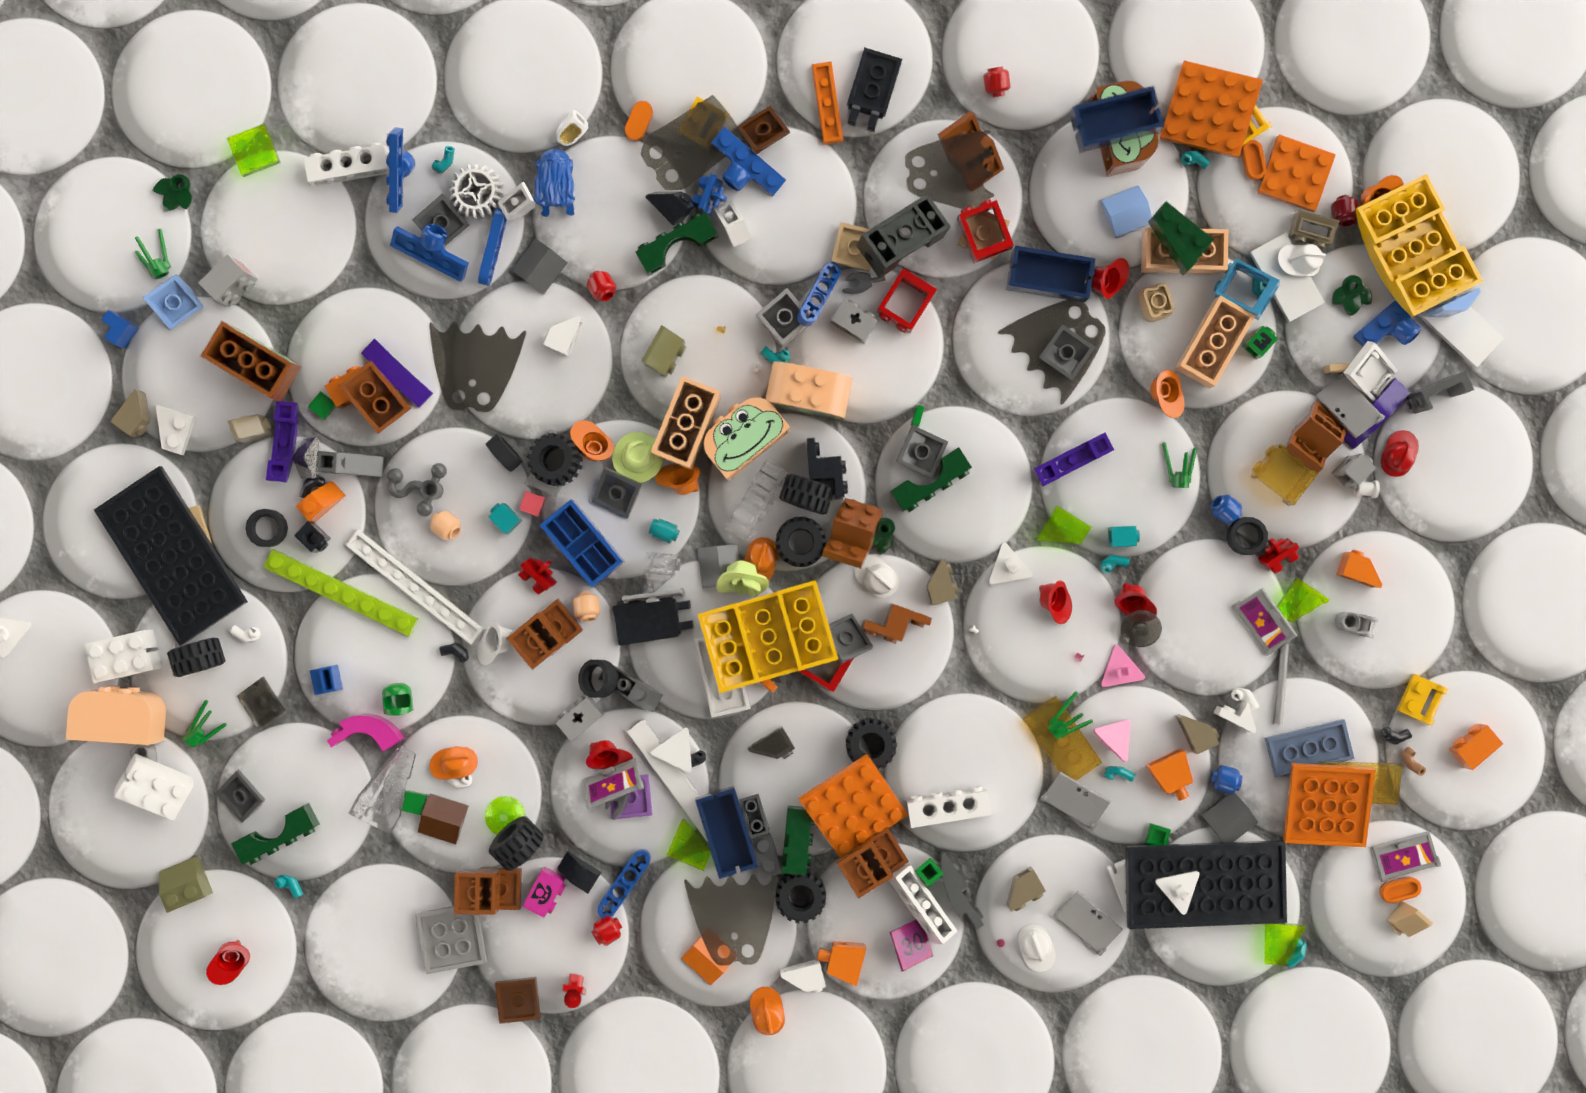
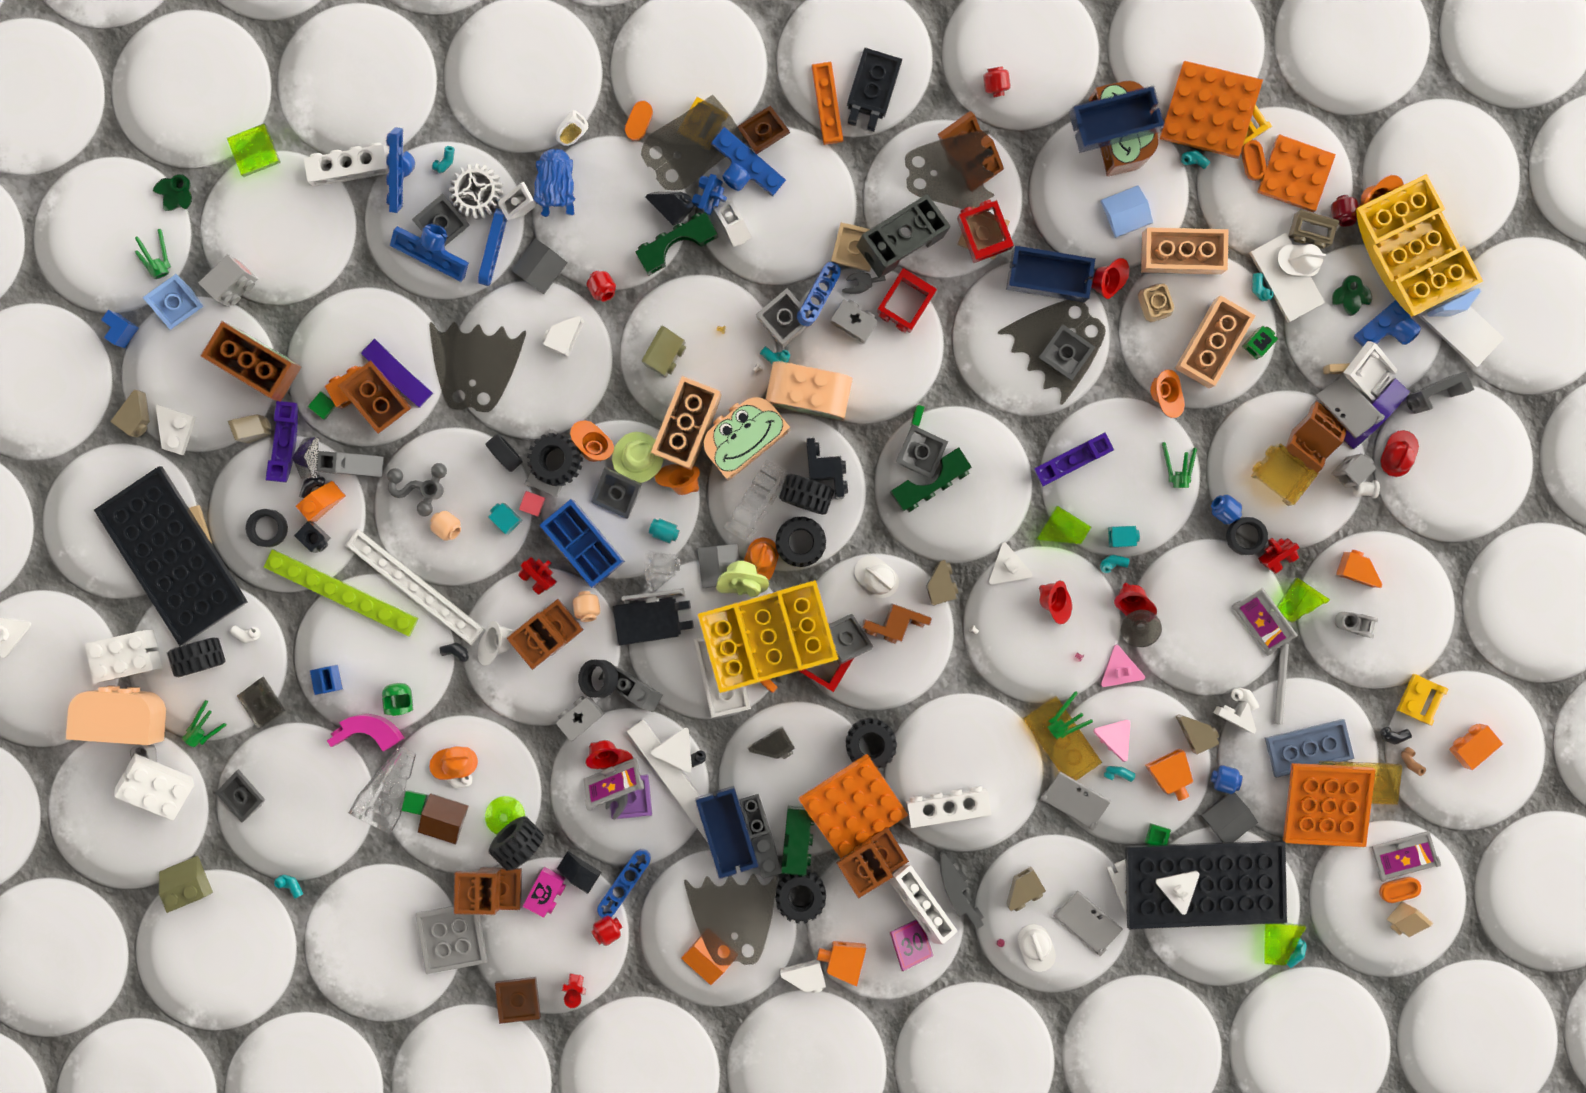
(227, 963): red piece -> none
(296, 823): dark green arch -> none
(689, 847): clear neon green wing -> none
(767, 1011): orange piece -> none
(852, 533): dark orange bracket -> none
(883, 539): dark green plate -> none
(929, 873): green brick -> none
(1180, 236): dark green wedge -> none
(1266, 296): dark azure window -> none

